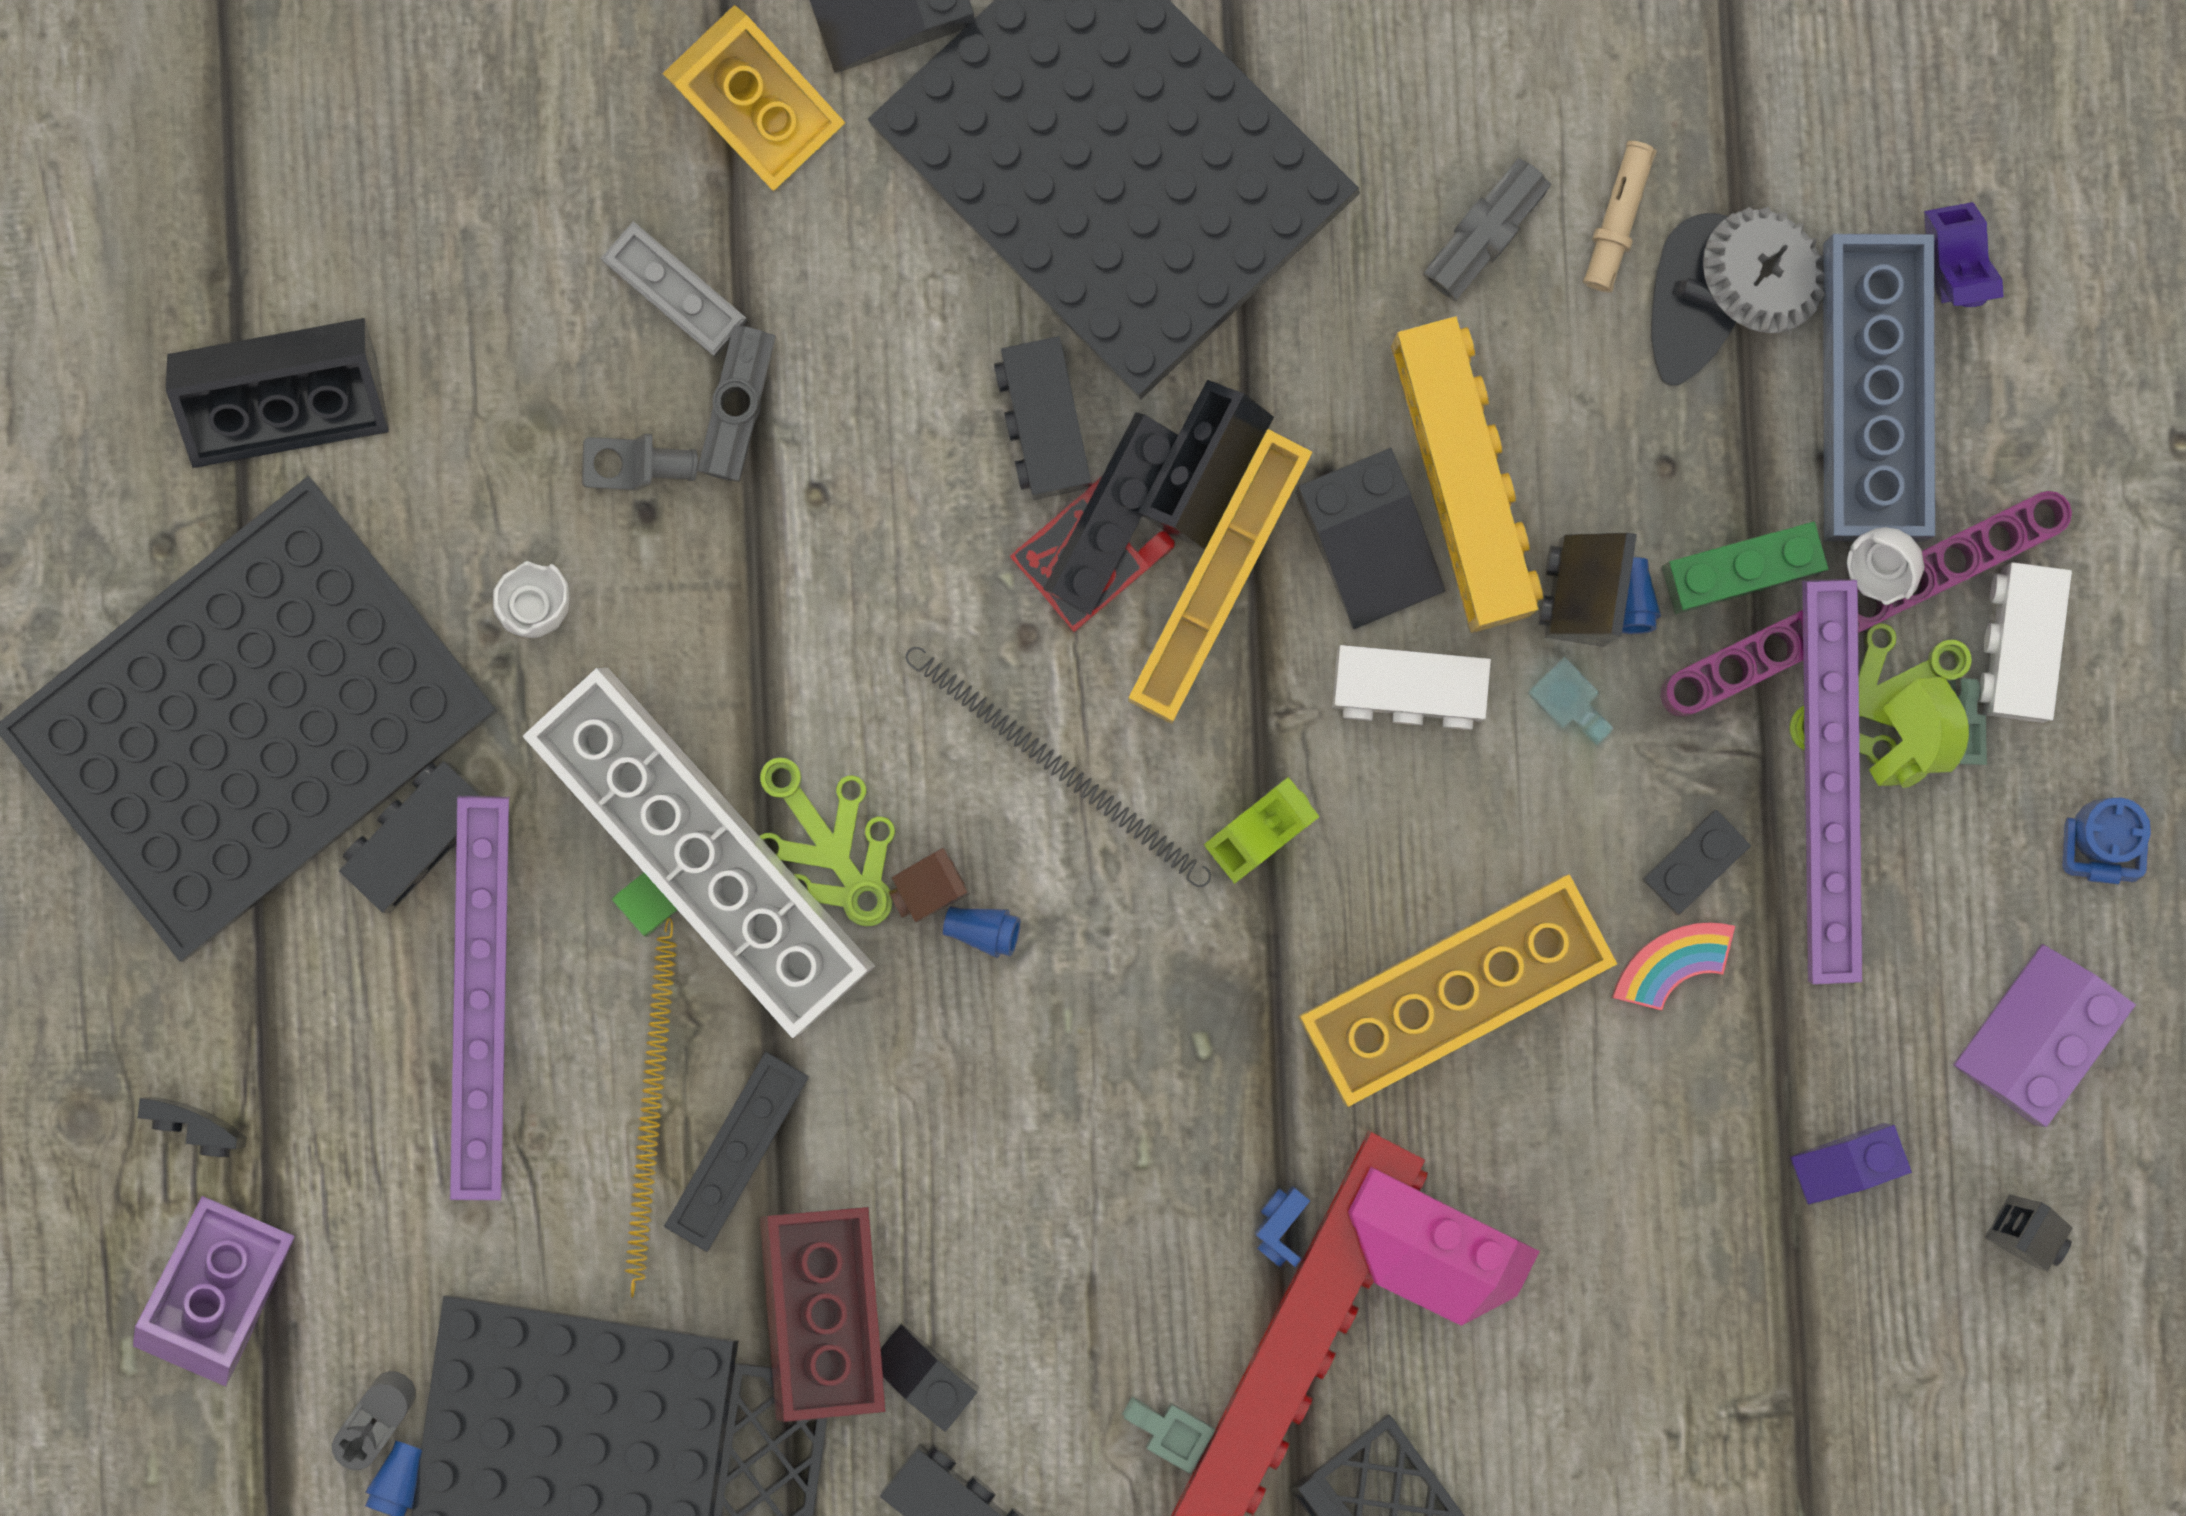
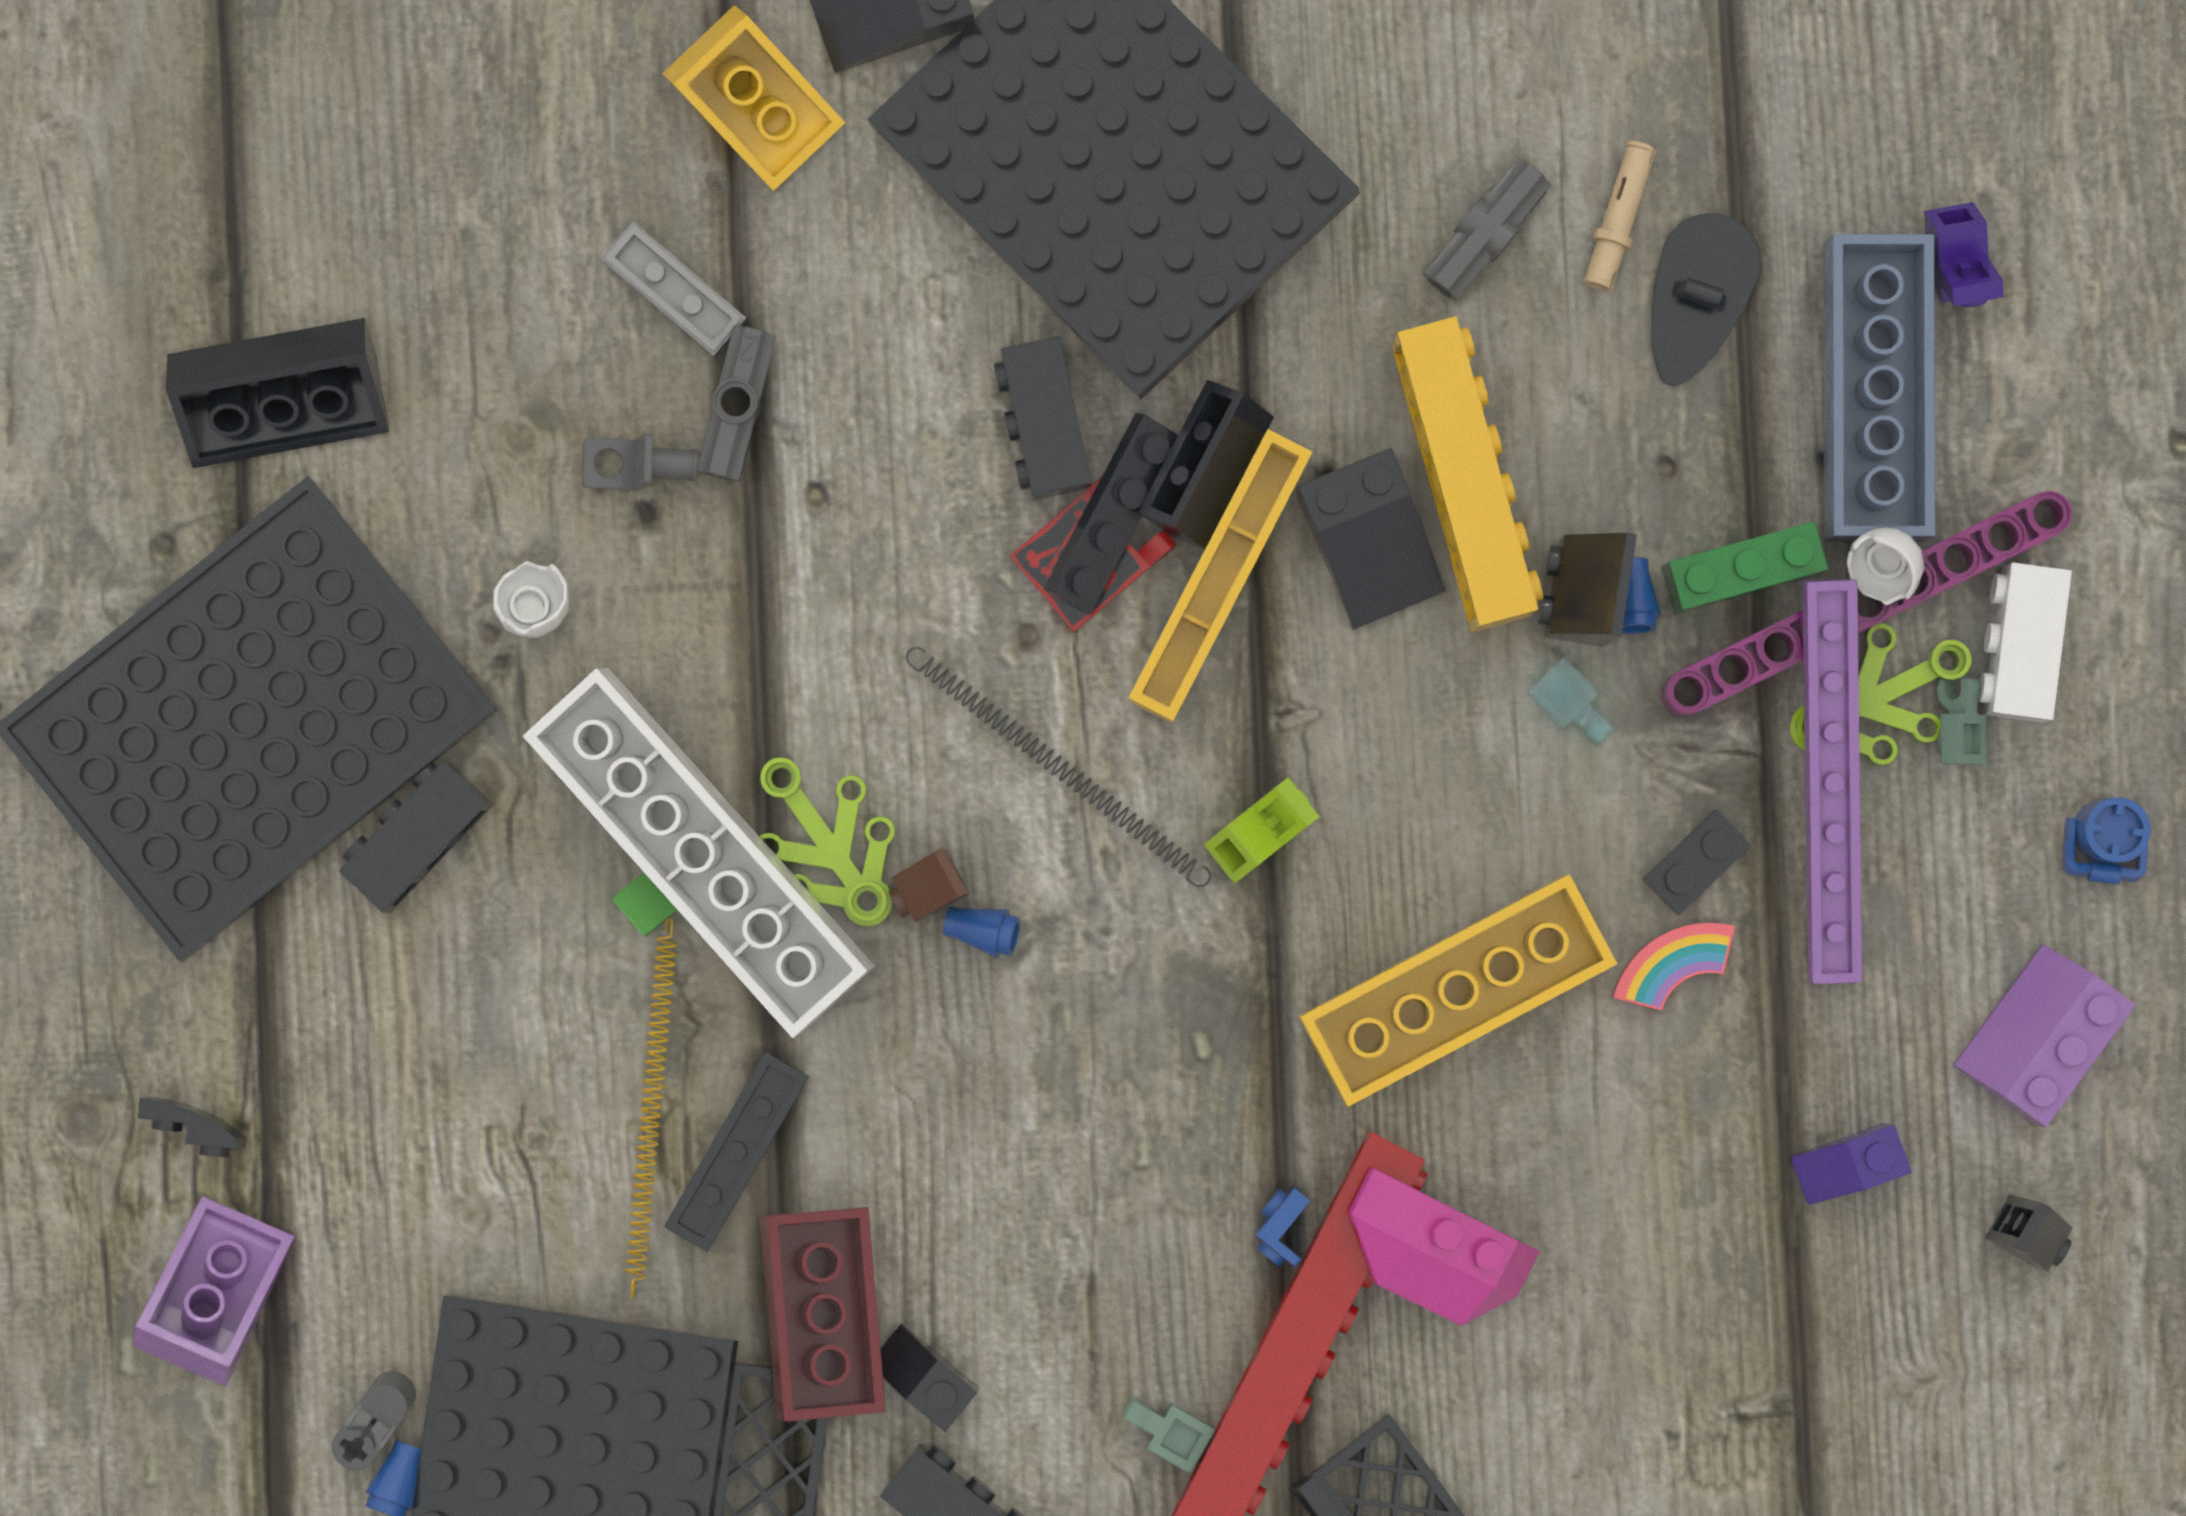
(479, 997): medium lavender plate -> none
(1411, 686): white brick -> none
(1734, 263): light grey gear -> none
(1931, 730): lime brick -> none

